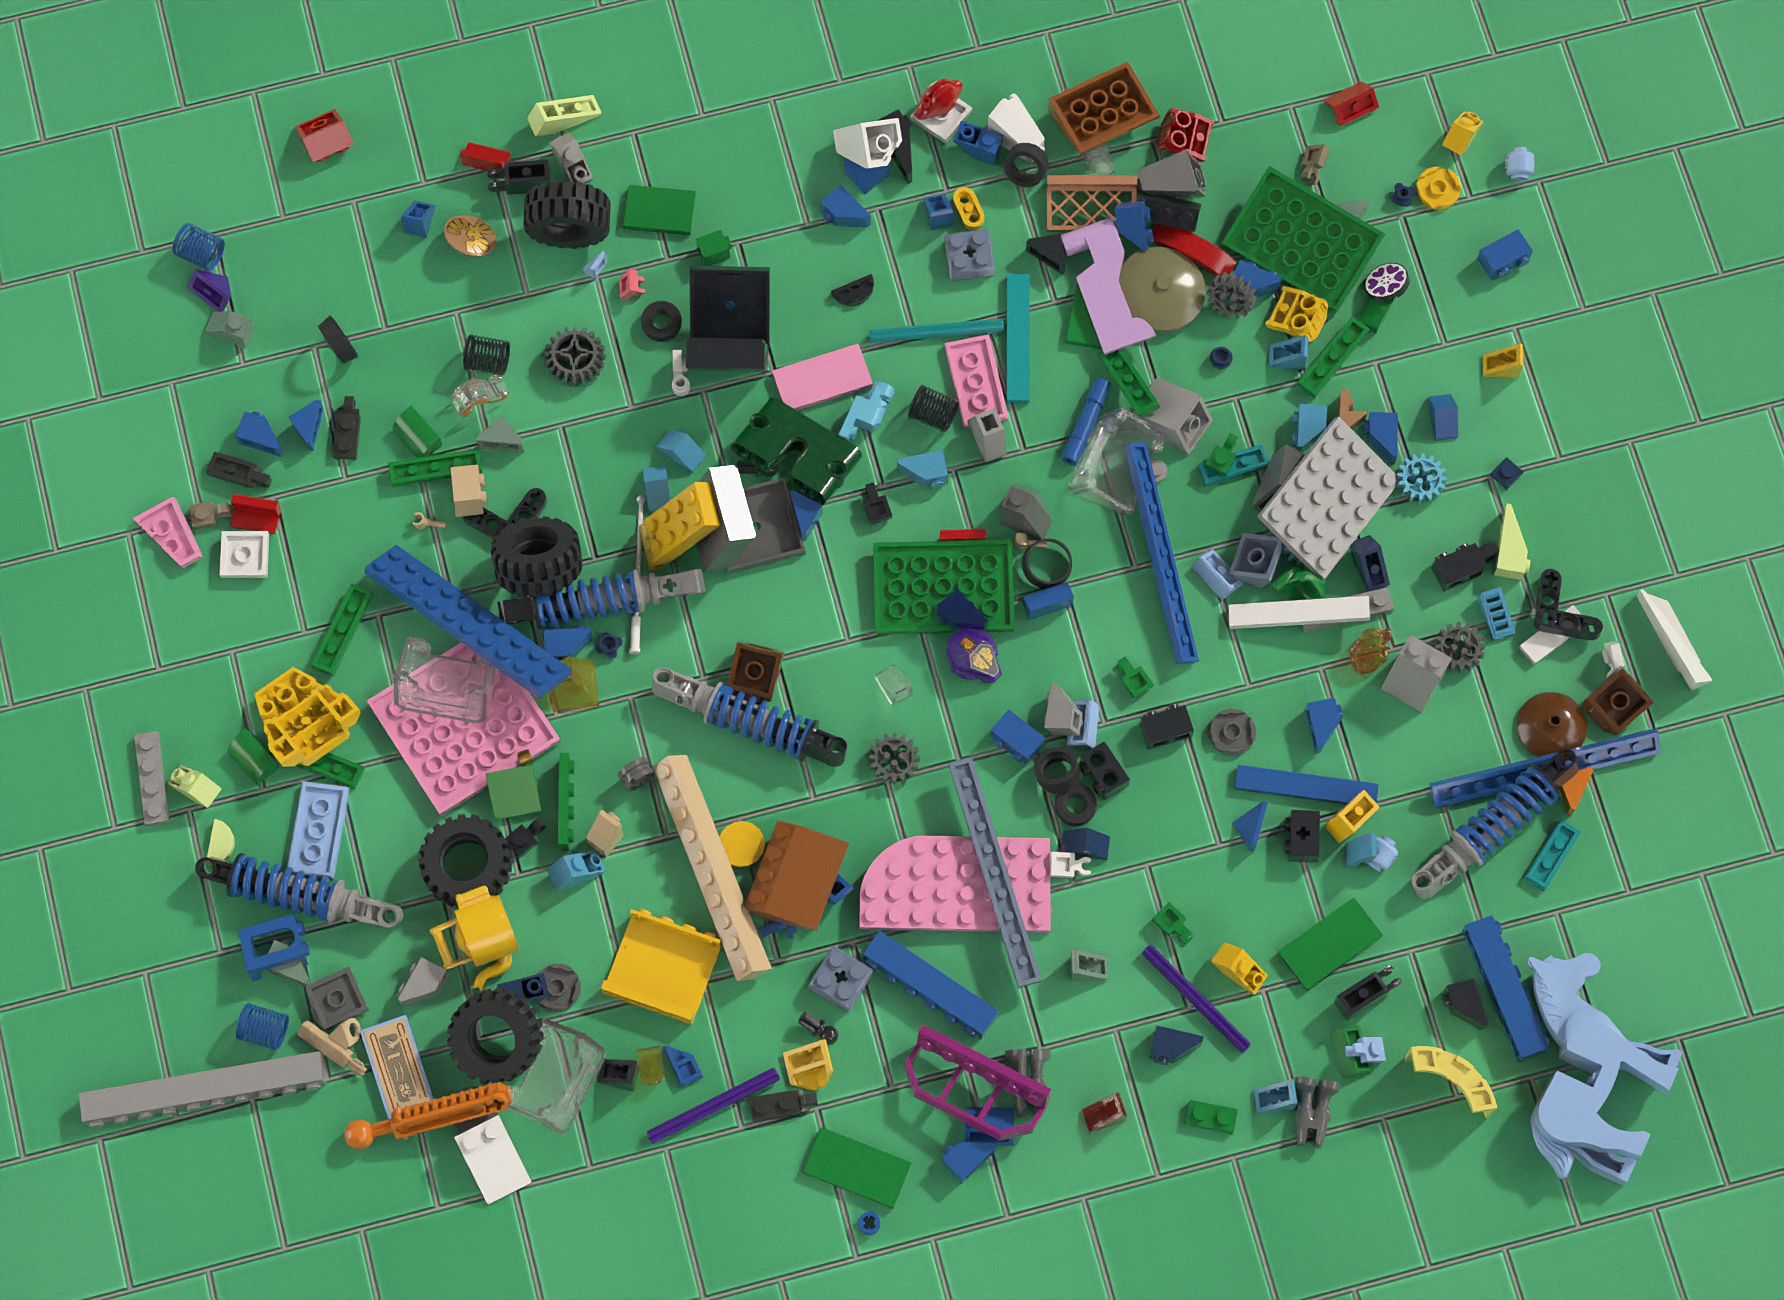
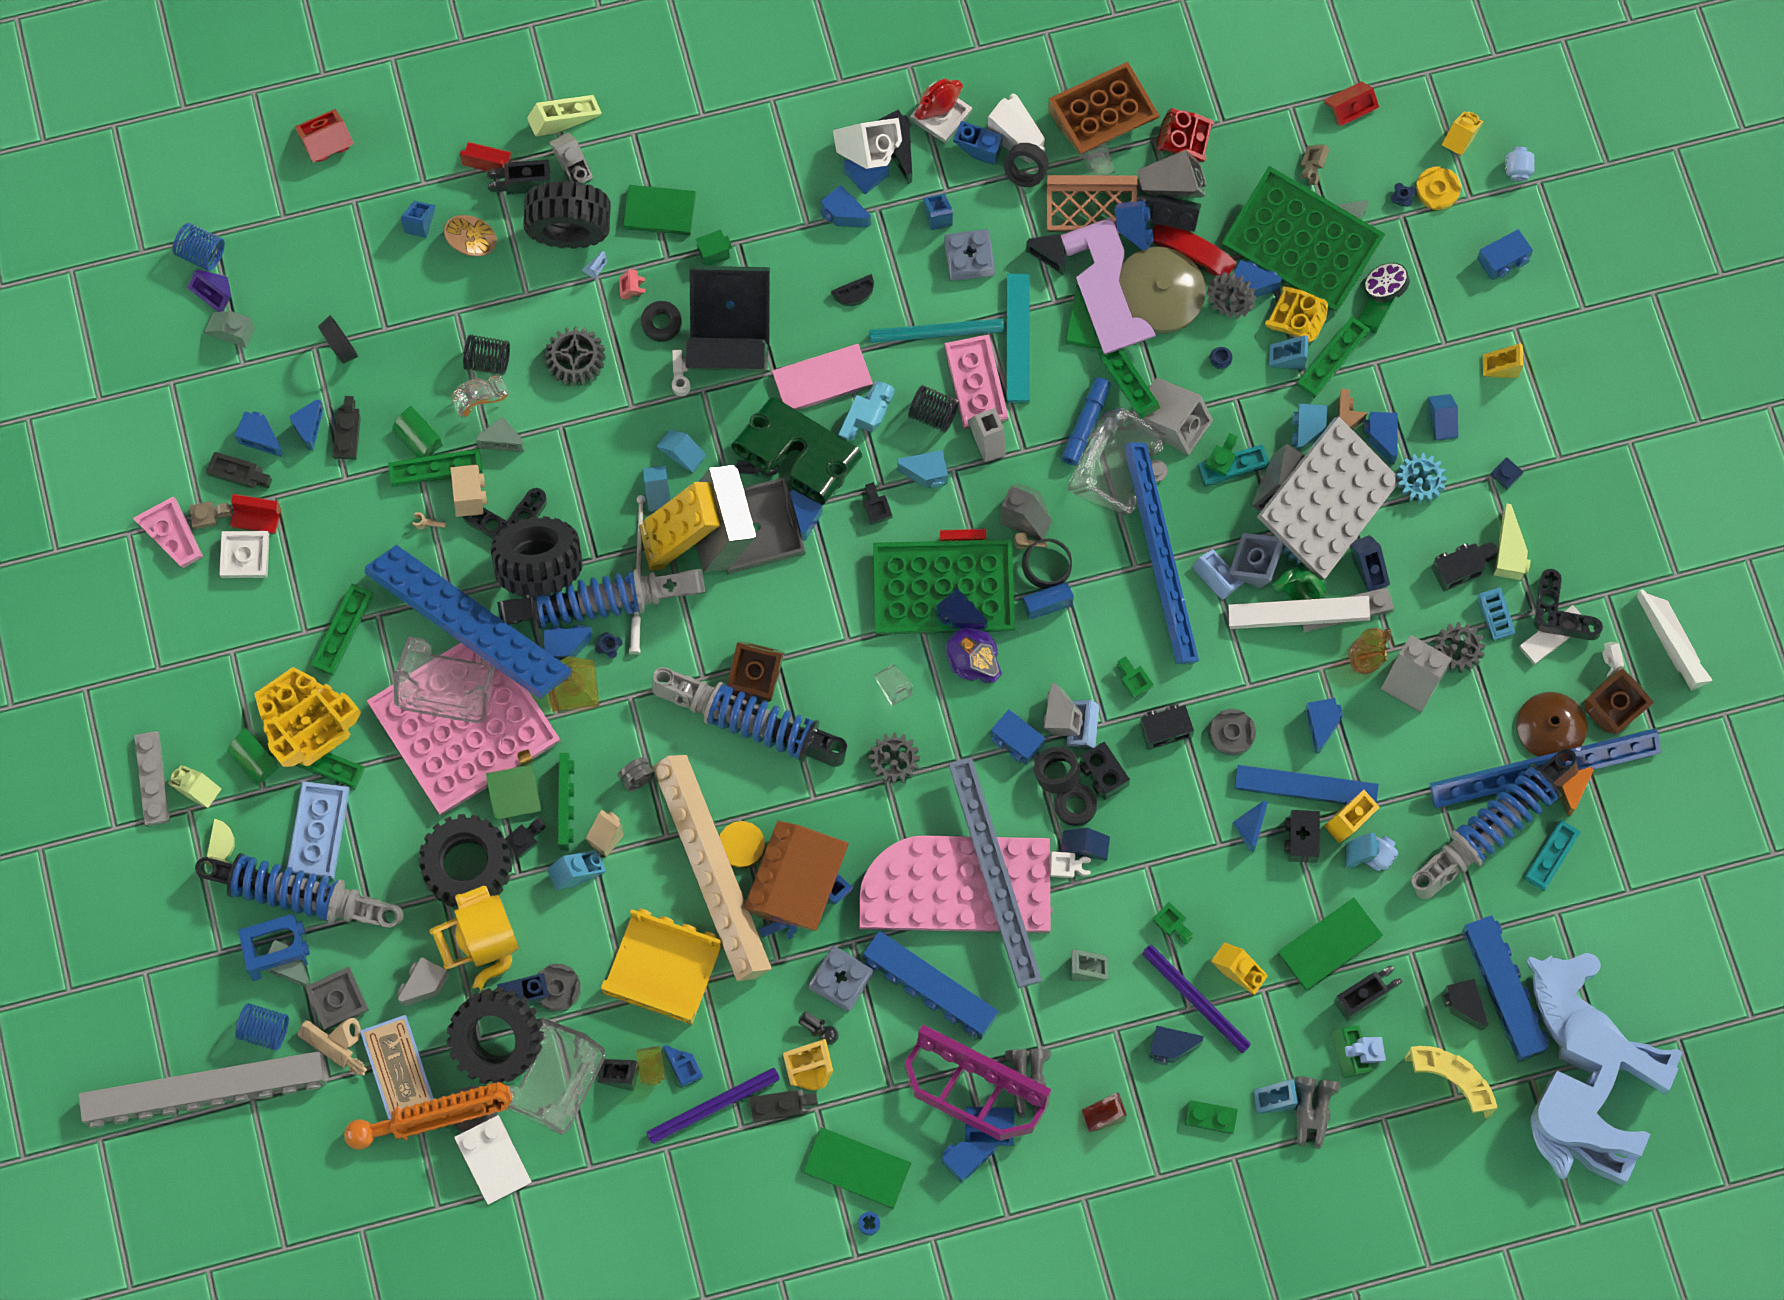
(968, 210): yellow plate -> none

